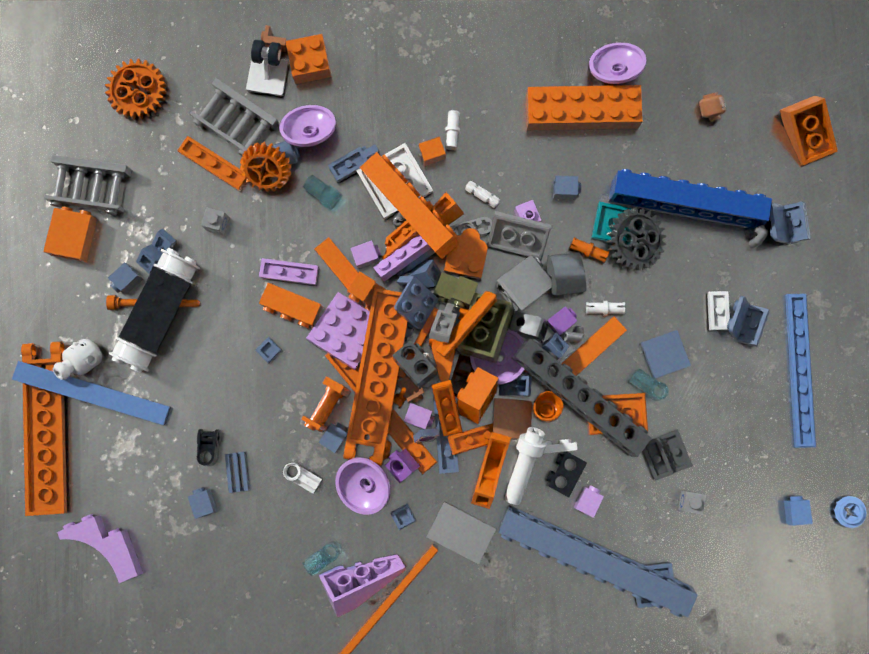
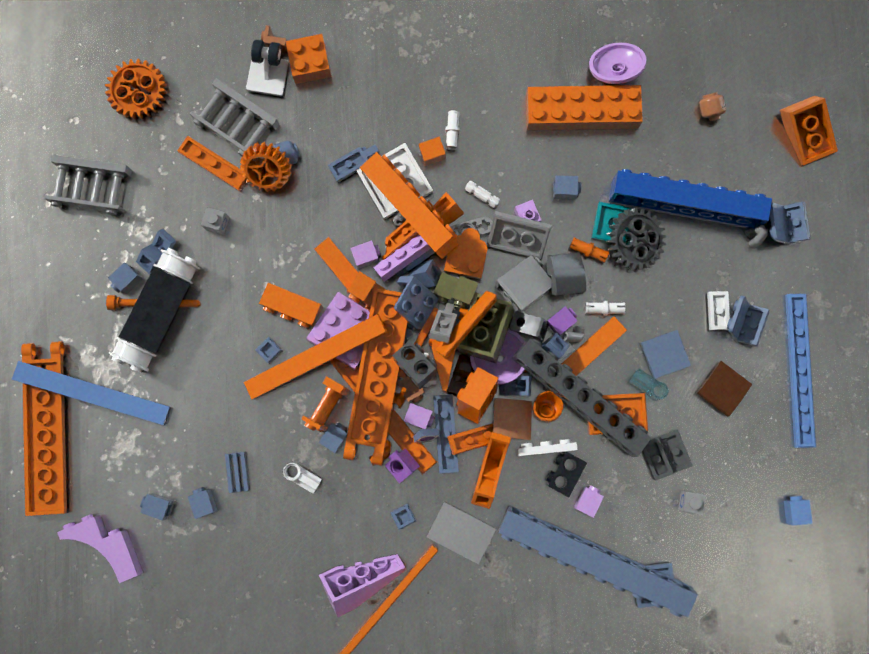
(70, 234): orange brick -> none
(78, 359): white piece -> none
(156, 506): none -> sand blue brick
(208, 445): black piece -> none
(288, 271): lavender plate -> none
(307, 125): lavender dish -> none
(315, 356): none -> orange tile
(321, 558): clear light blue piece -> none
(326, 195): clear light blue piece -> none
(356, 491): lavender dish -> none
(447, 408): orange tile -> none
(530, 447): white piece -> none
(724, 388): none -> reddish brown slope
(858, 509): light blue gear -> none

